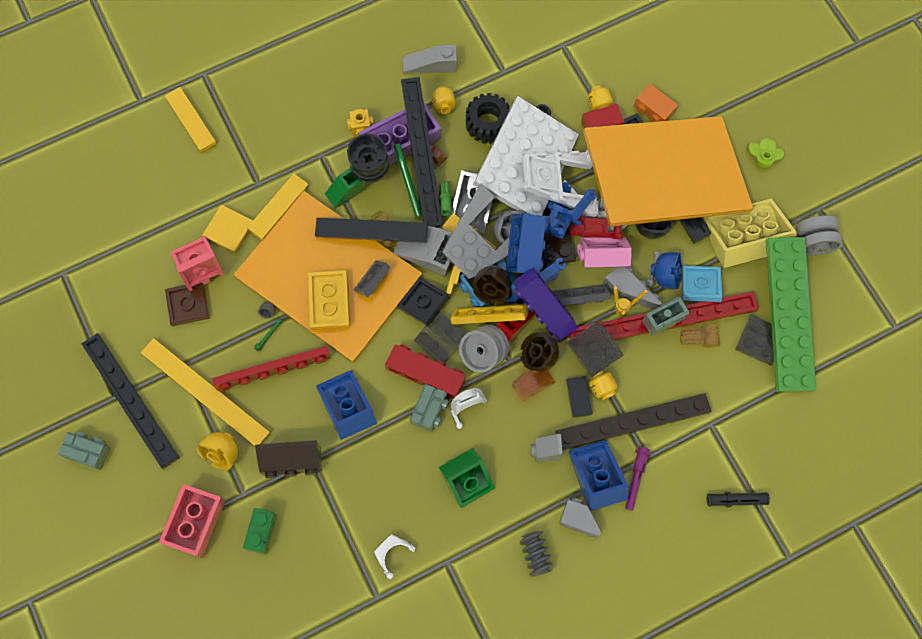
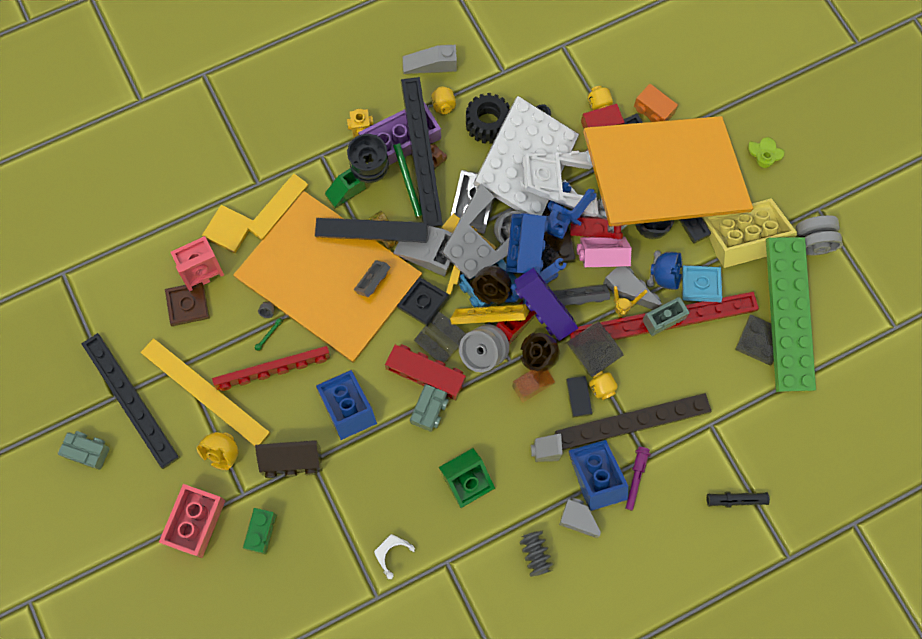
(190, 119): yellow tile -> none
(328, 299): yellow plate -> none
(445, 199): bright green axle -> none
(457, 407): white helmet -> none
(706, 336): clear yellow piece -> none

